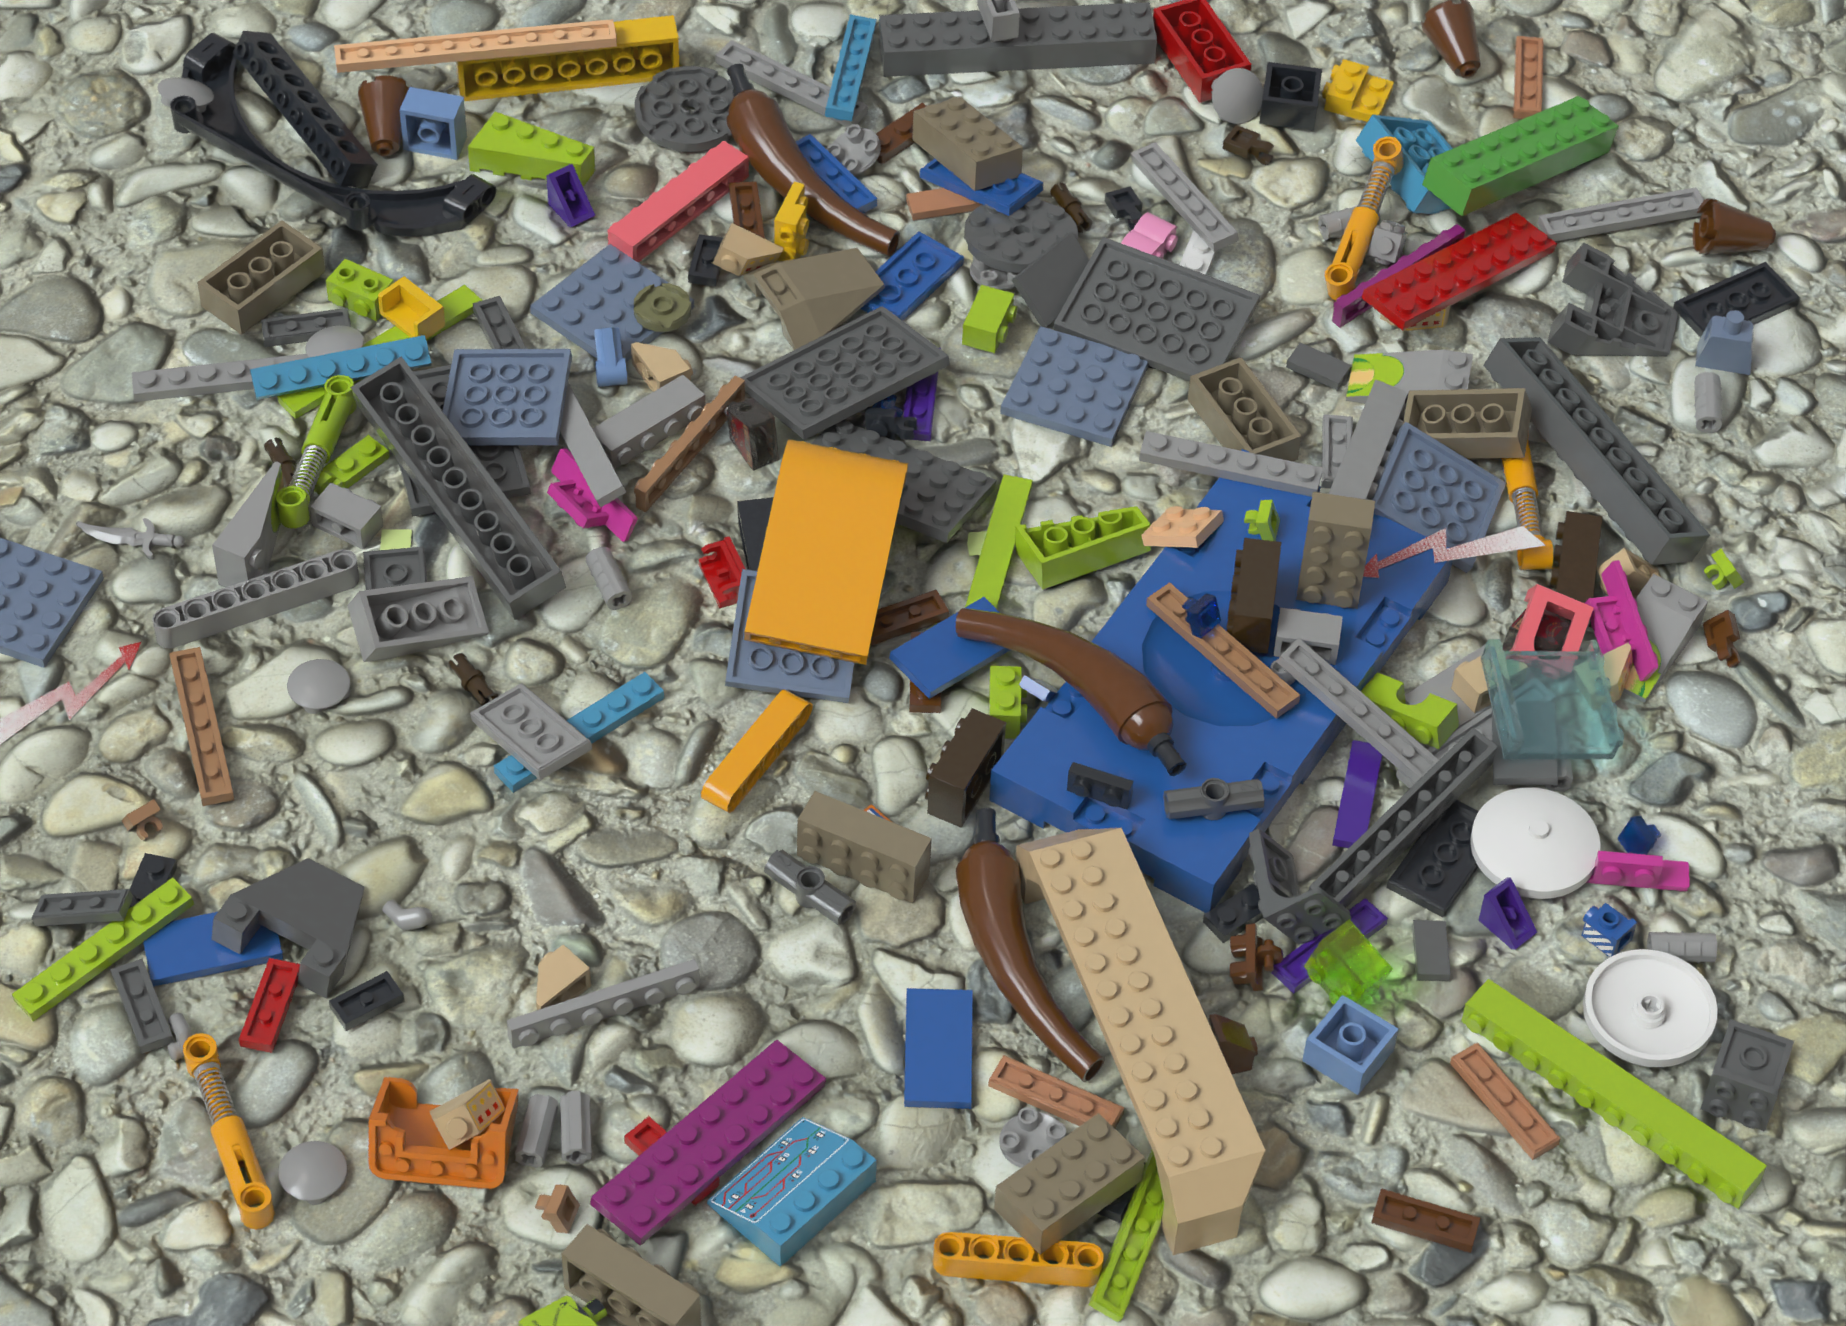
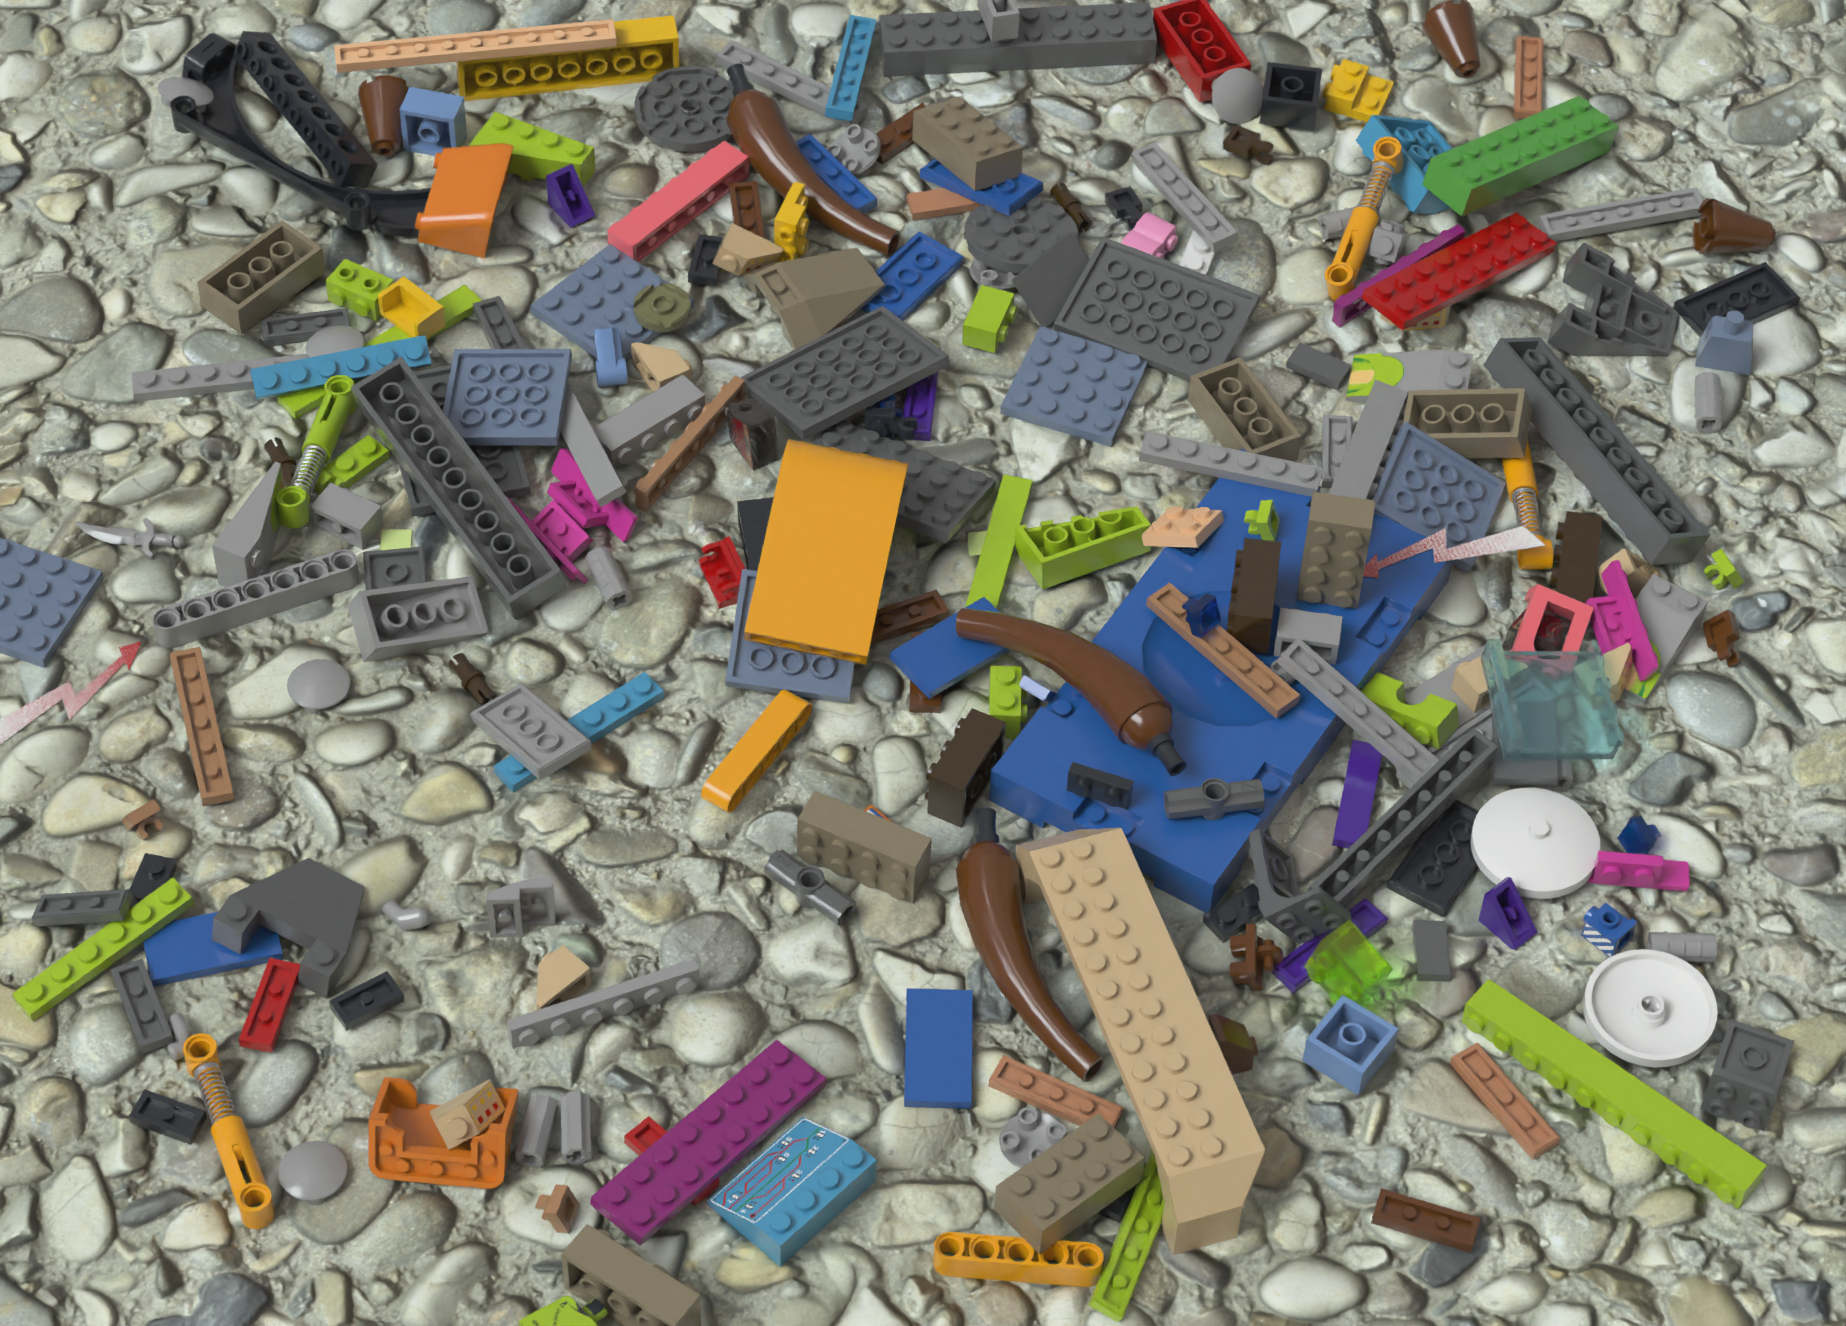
(167, 1117): none -> black plate
(465, 197): none -> orange windscreen
(521, 905): none -> light grey slope
(561, 535): none -> dark pink bracket

